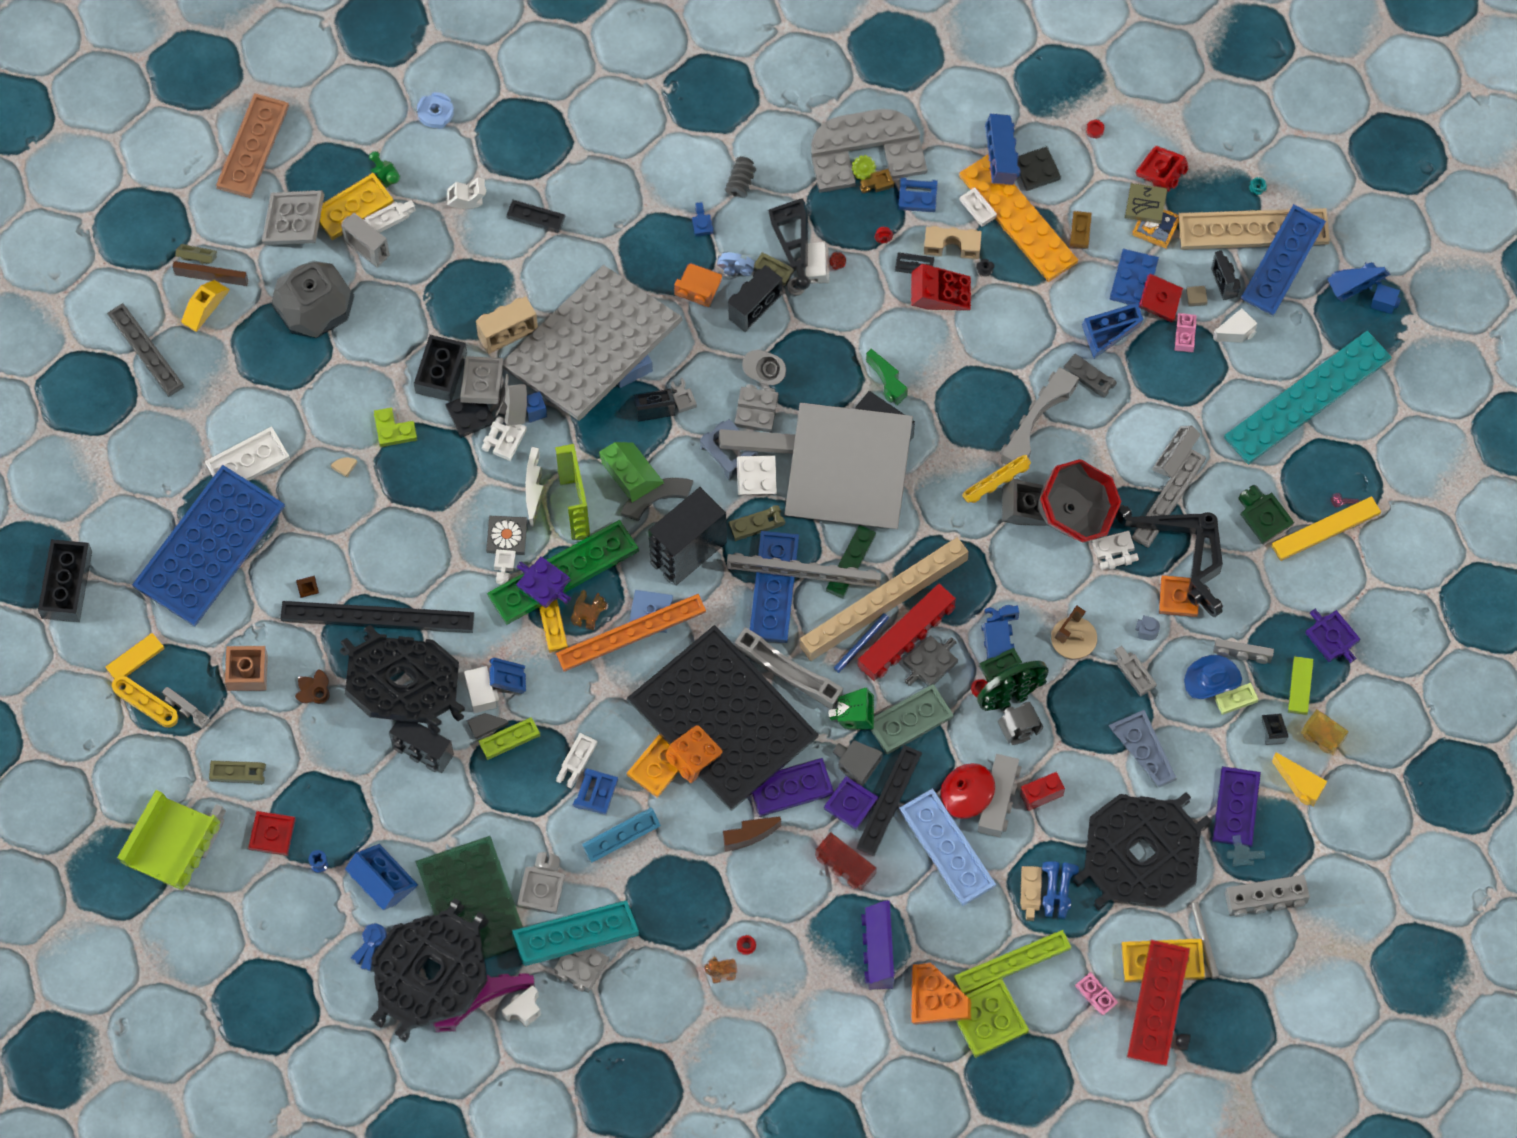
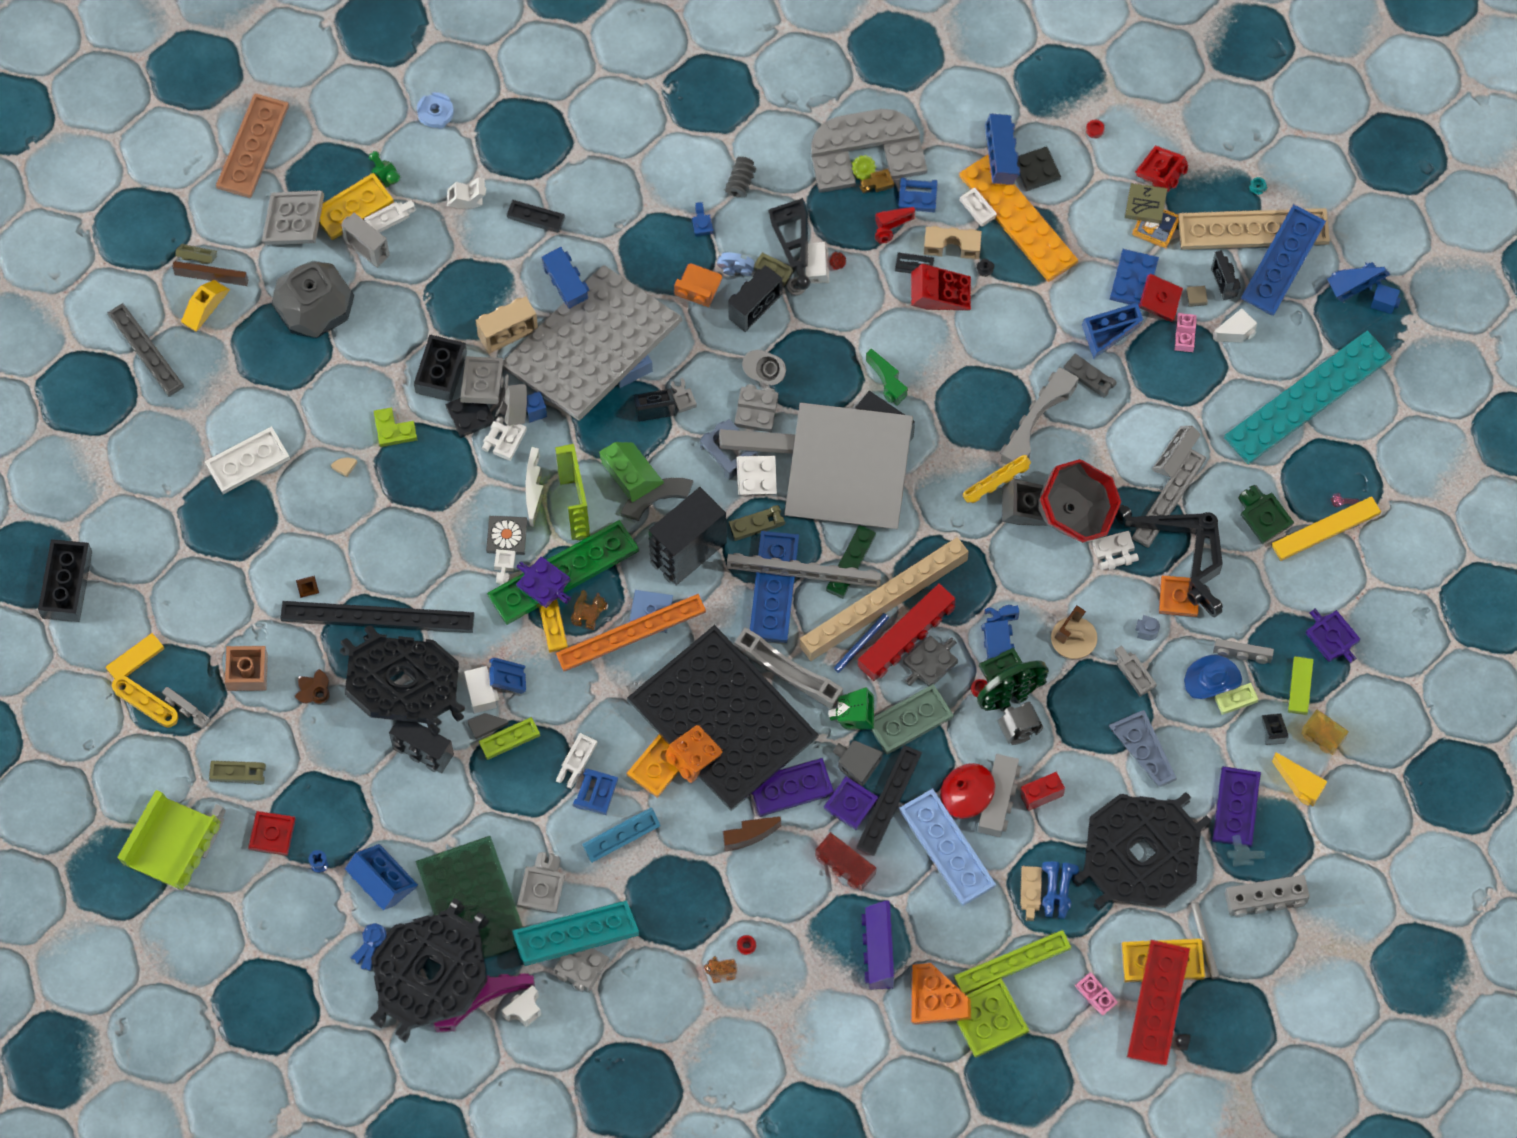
(208, 545): blue plate -> none
(565, 277): none -> blue wedge
(895, 217): none -> red slope
(1080, 229): pearl gold plate -> none

